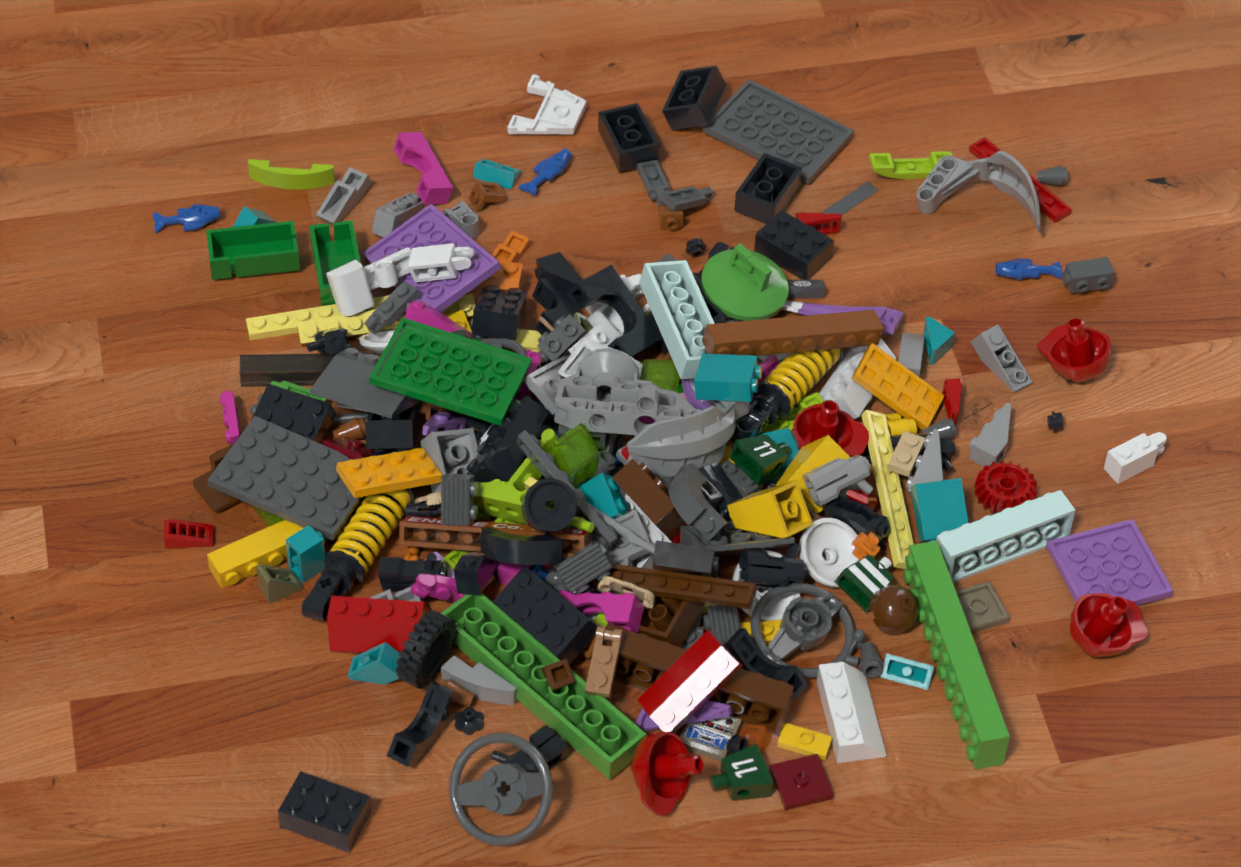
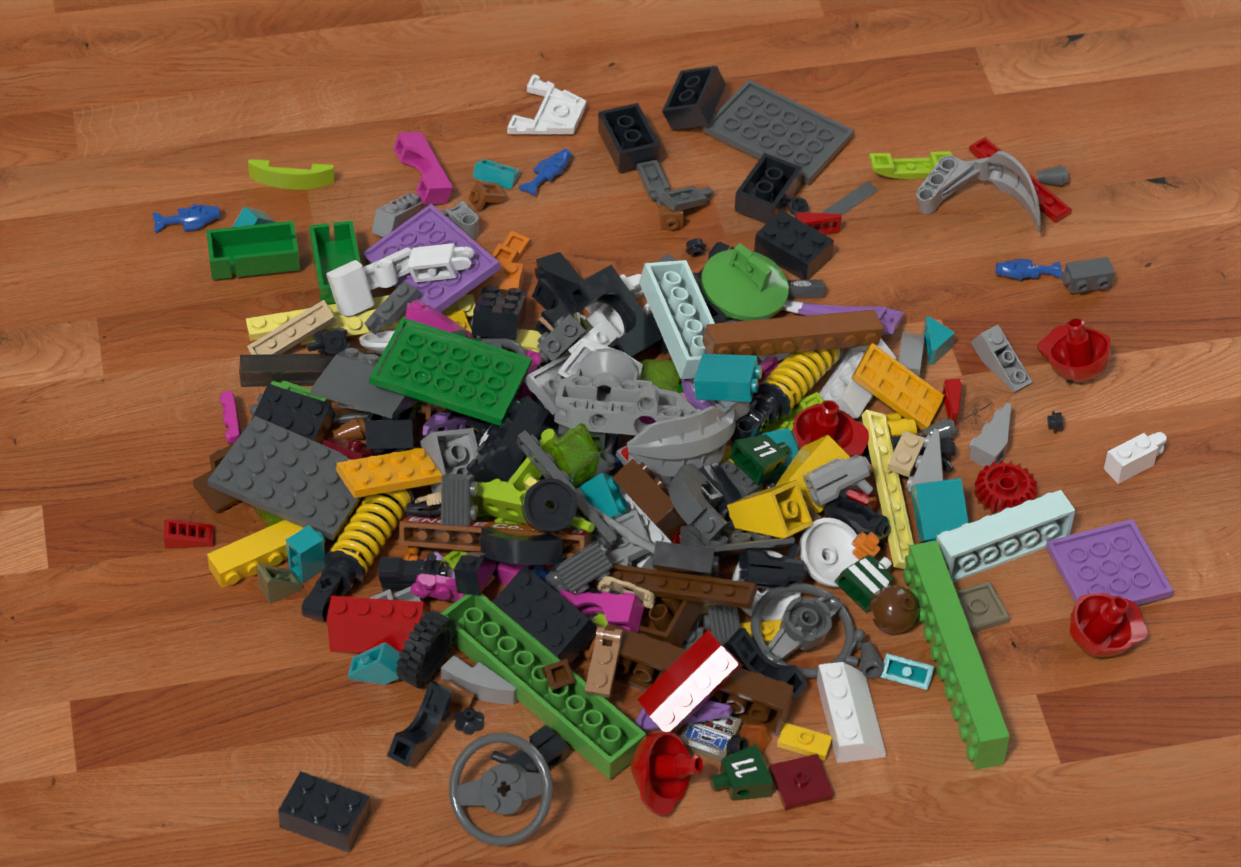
(294, 331): none -> tan plate
(344, 196): light grey slope -> none
(798, 205): none -> black plate

